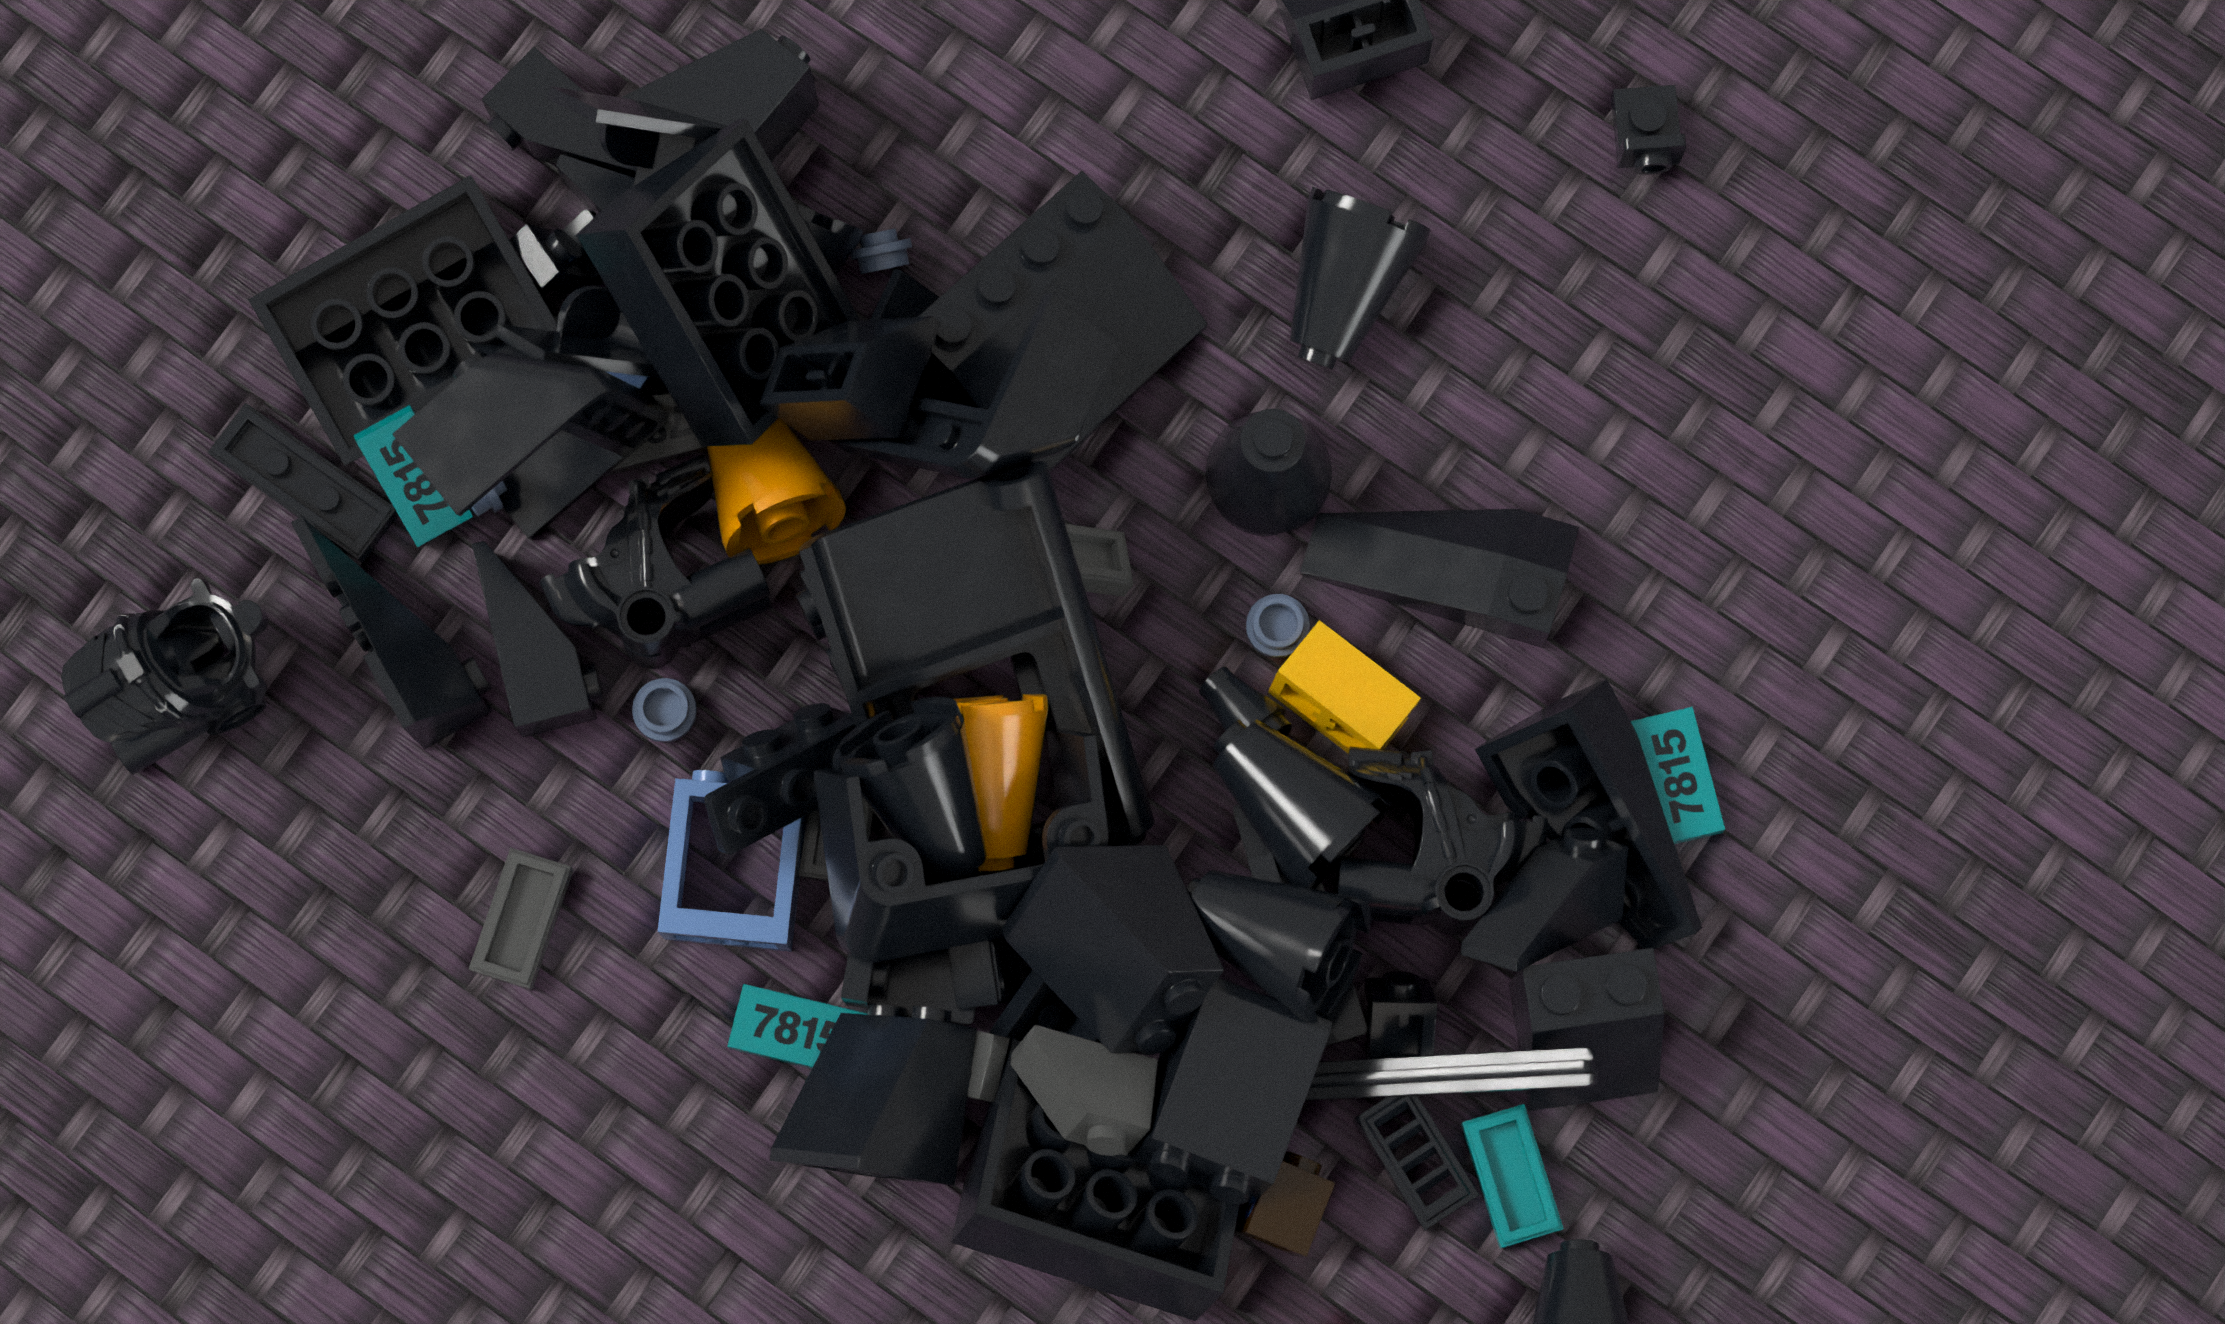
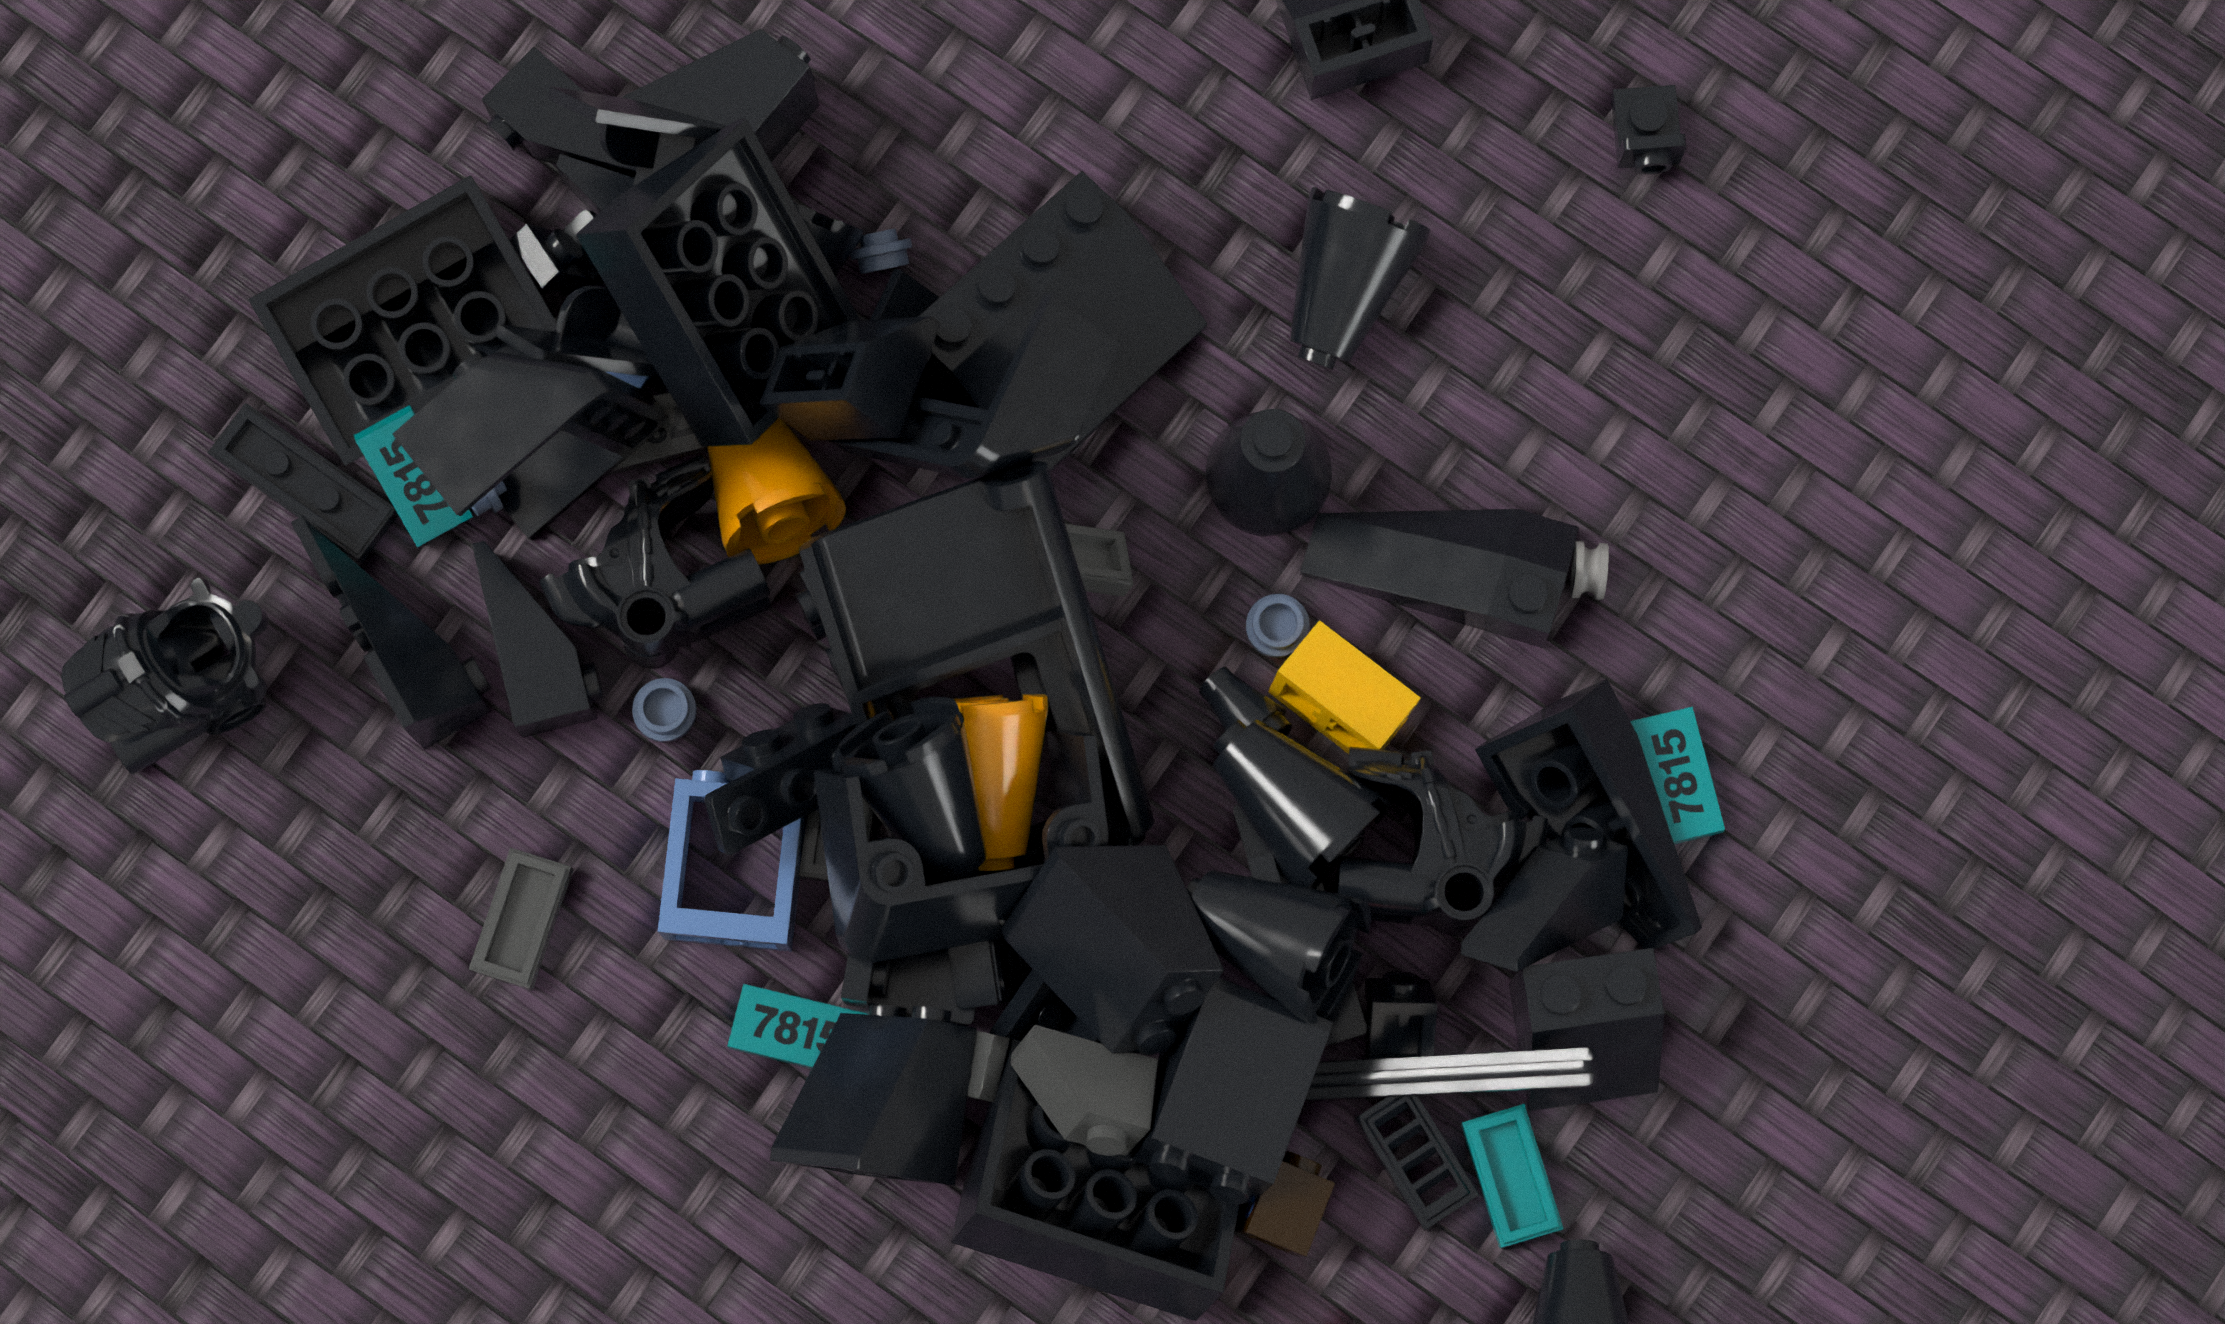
(1589, 570): none -> light grey bush

